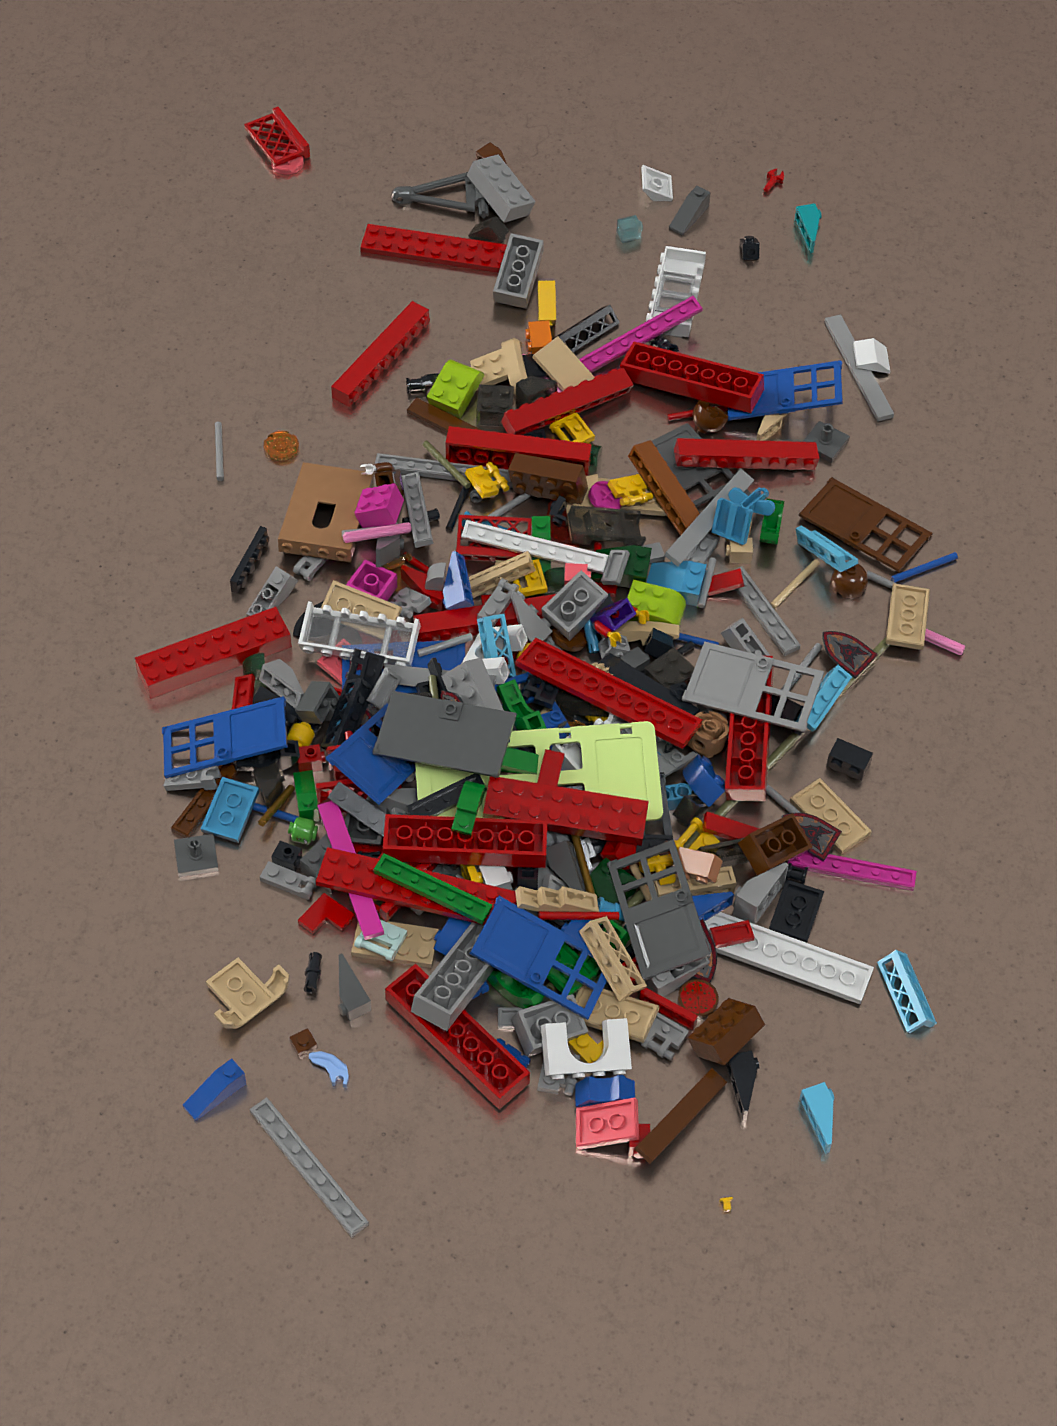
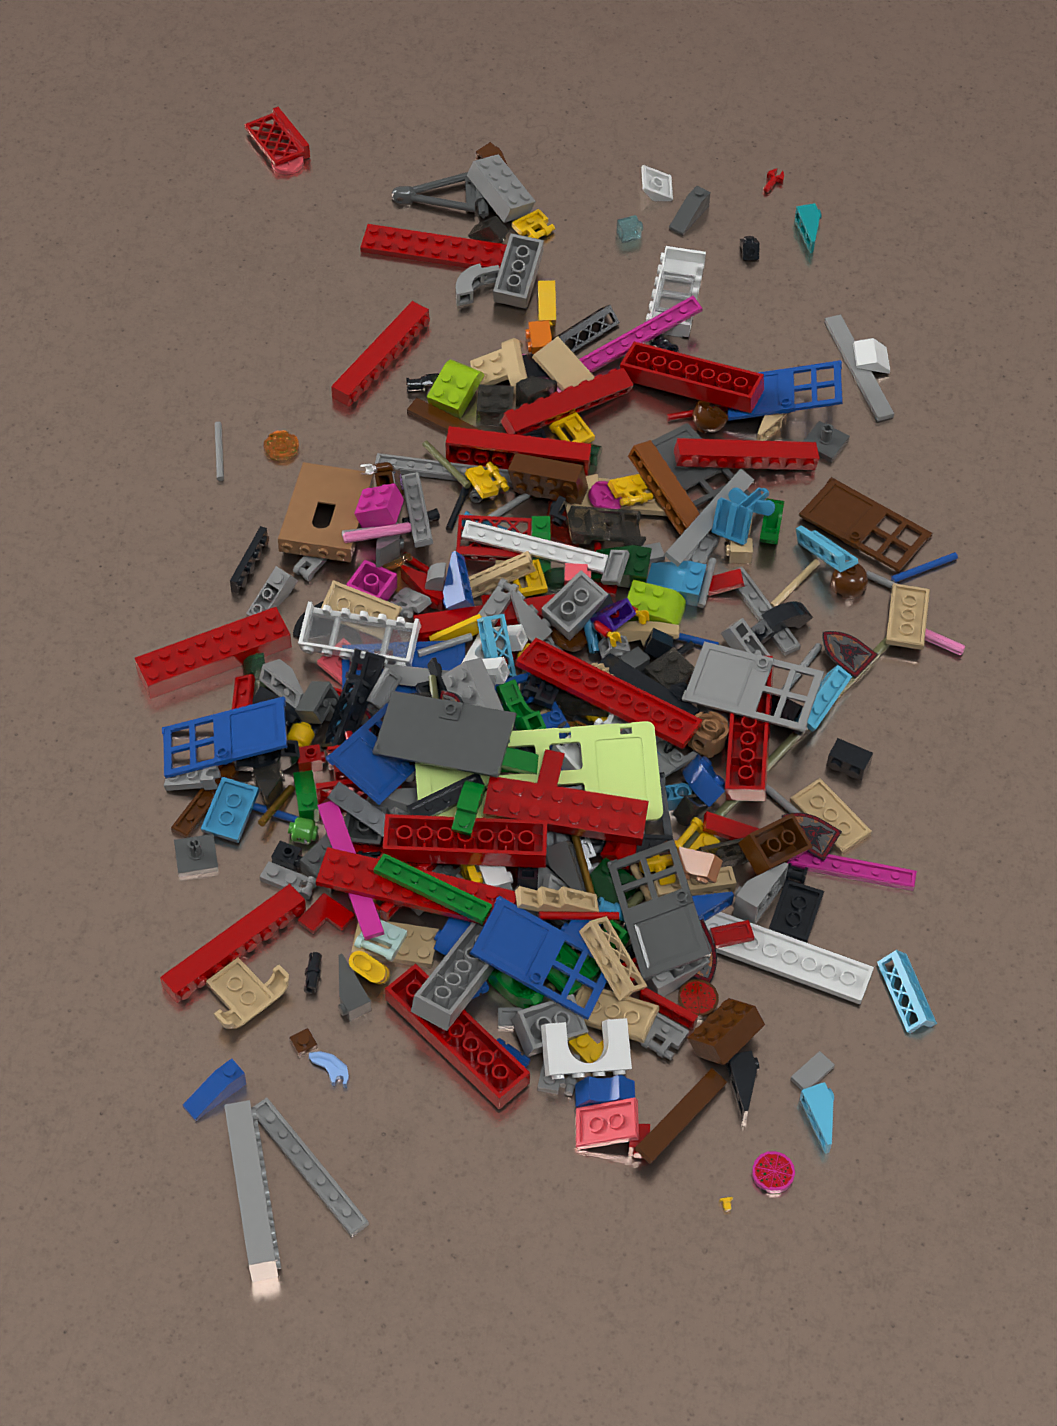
(233, 943): none -> red brick
(253, 1191): none -> light grey brick
(369, 967): none -> yellow brick
(467, 626): none -> yellow tile
(473, 278): none -> light grey arch
(531, 222): none -> yellow plate
(773, 1172): none -> tile
(780, 617): none -> black arch
(812, 1071): none -> light grey tile

